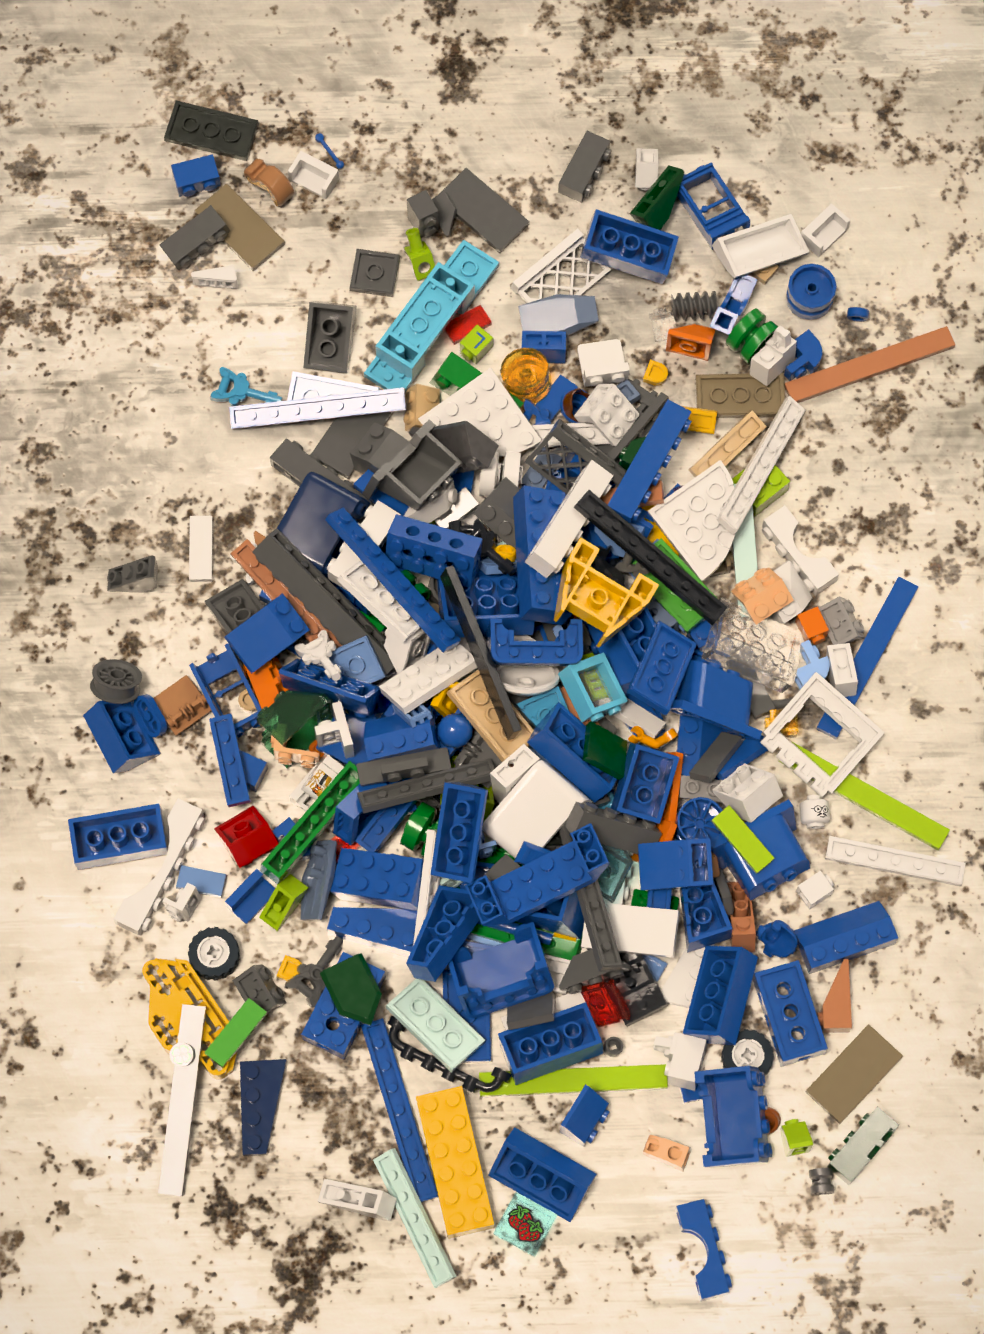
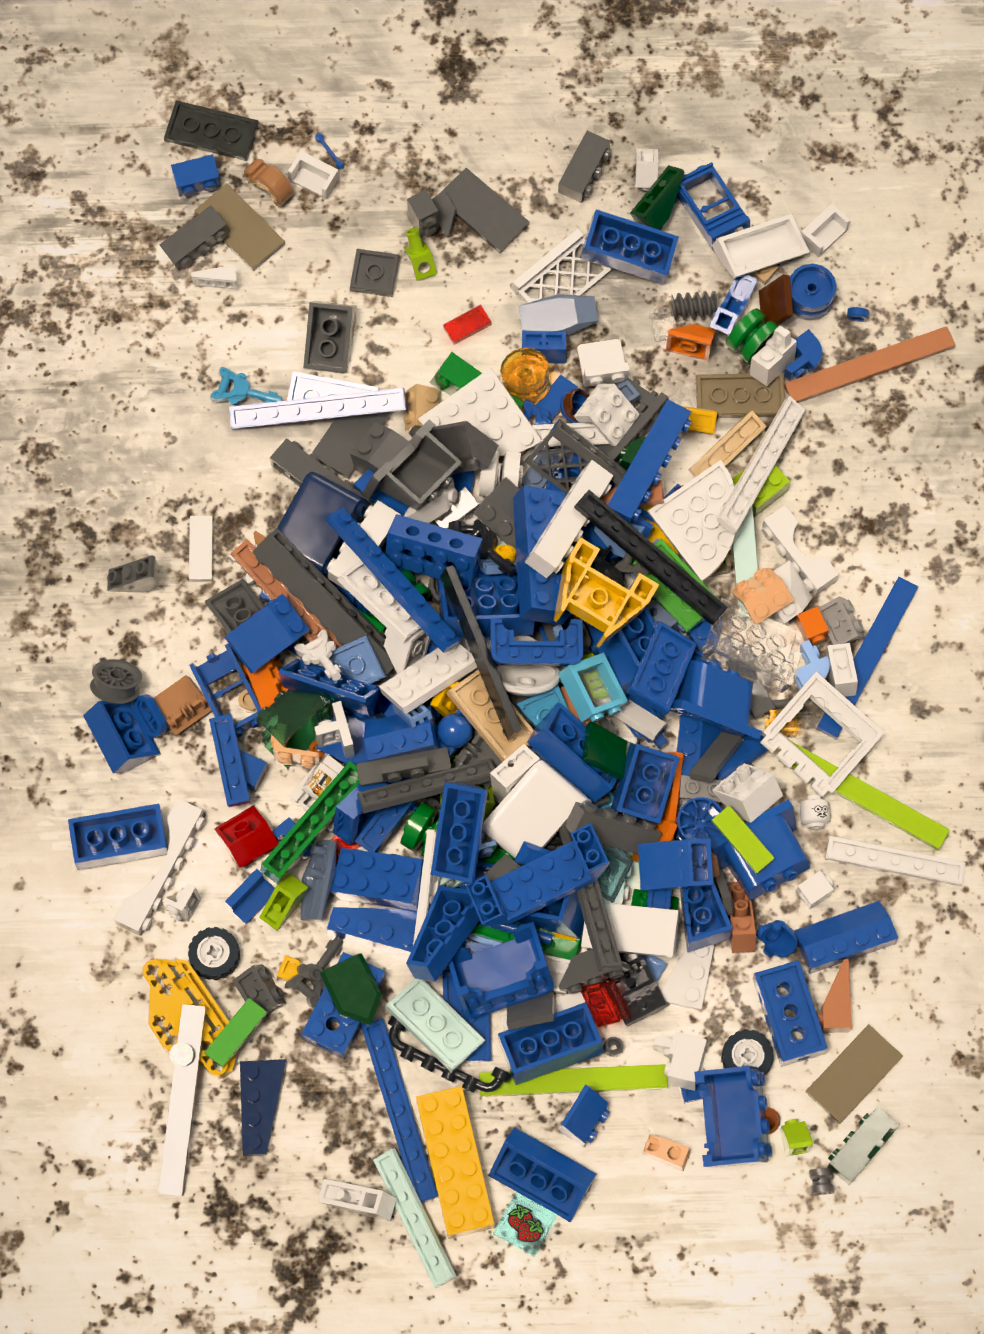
(205, 881): medium blue tile -> none
(441, 295): medium azure bracket -> none
(476, 344): lime brick -> none
(647, 740): light orange arm -> none
(656, 373): yellow tile -> none
(695, 1220): blue arch -> none
(720, 994): blue brick -> none
(776, 300): none -> reddish brown tile

